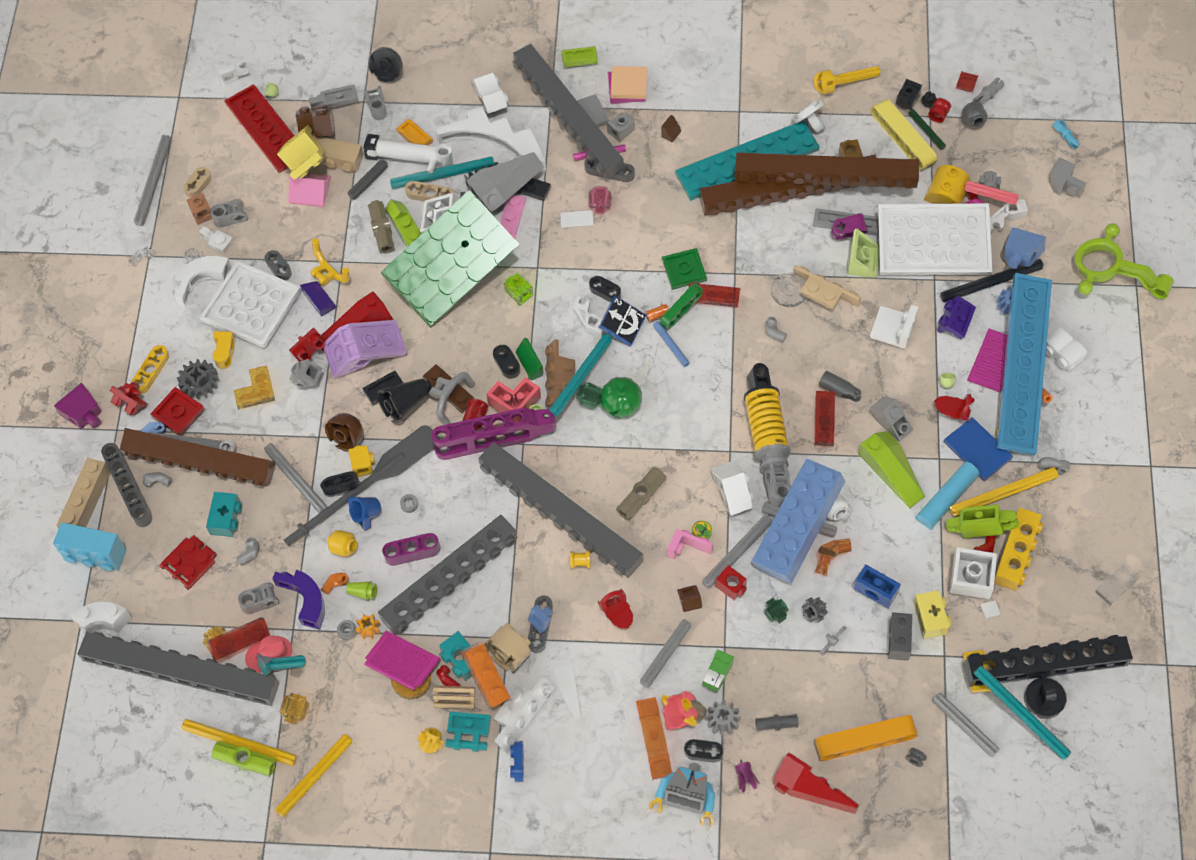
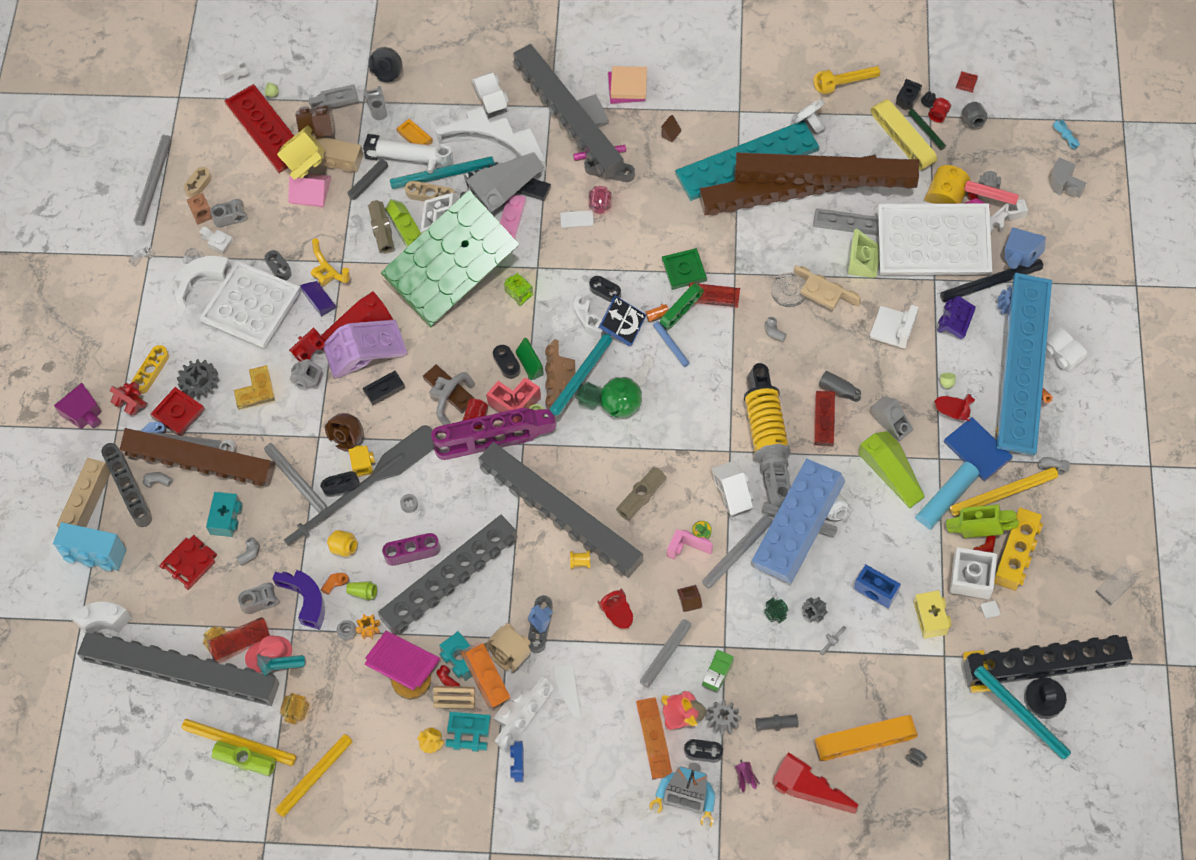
(225, 348): yellow leg -> none
(363, 509): blue piece -> none
(403, 398): black cone -> none
(579, 56): lime plate -> none
(621, 126): light grey brick -> none
(729, 575): red brick -> none
(831, 550): clear orange arm -> none
(848, 226): magenta piece -> none
(850, 148): pearl gold brick -> none
(900, 636): dark grey brick -> none
(965, 724): light grey axle -> none
(989, 91): light grey pin -> none
(990, 361): dark pink window -> none
(1158, 286): lime piece -> none

